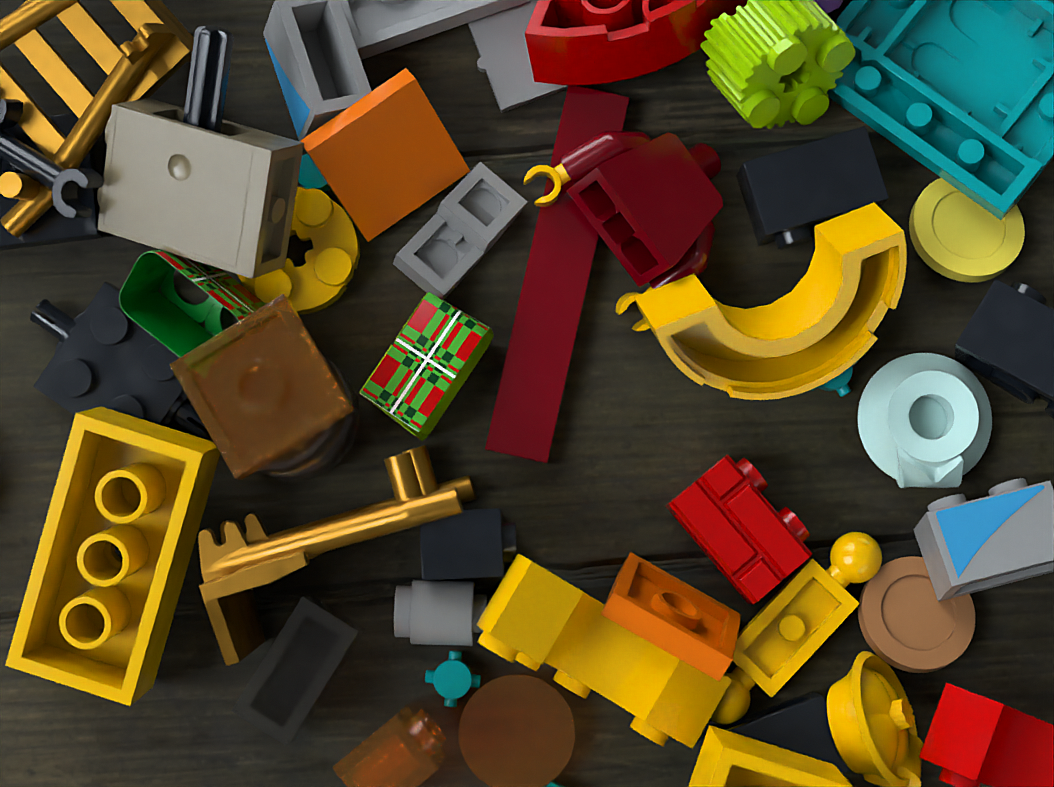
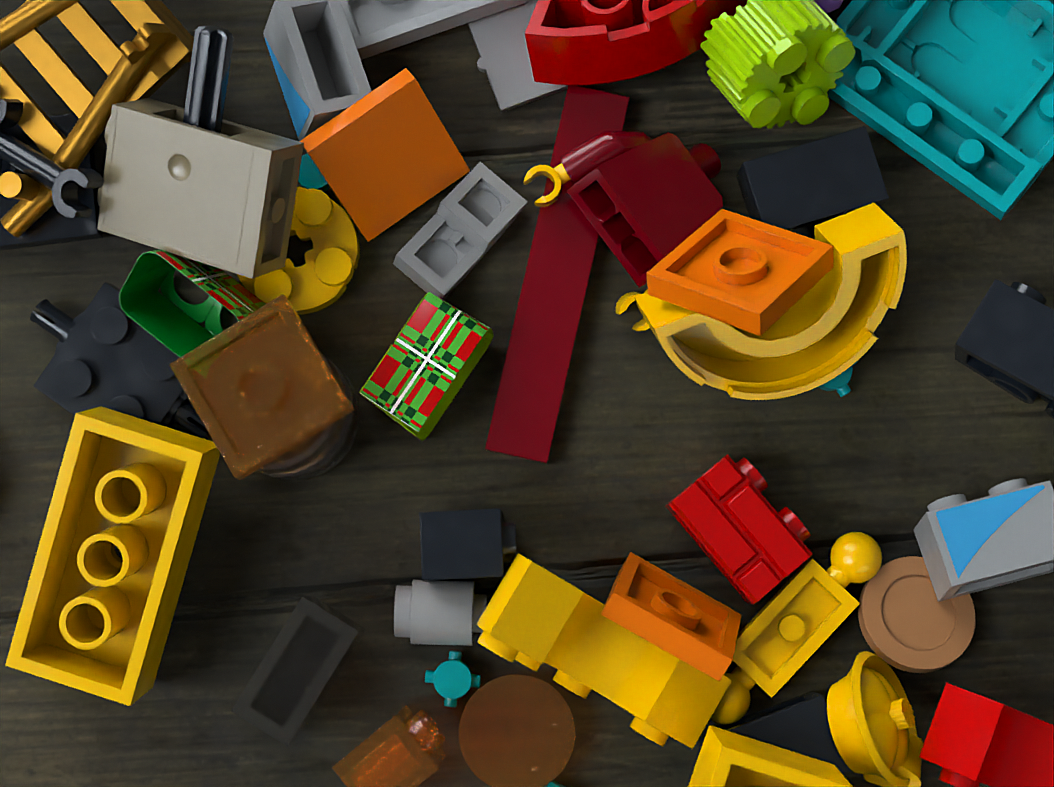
(262, 558): pearl gold hand -> none
(740, 271): none -> orange tile
(925, 420): light aqua piece -> none
(961, 236): light yellow piece -> none

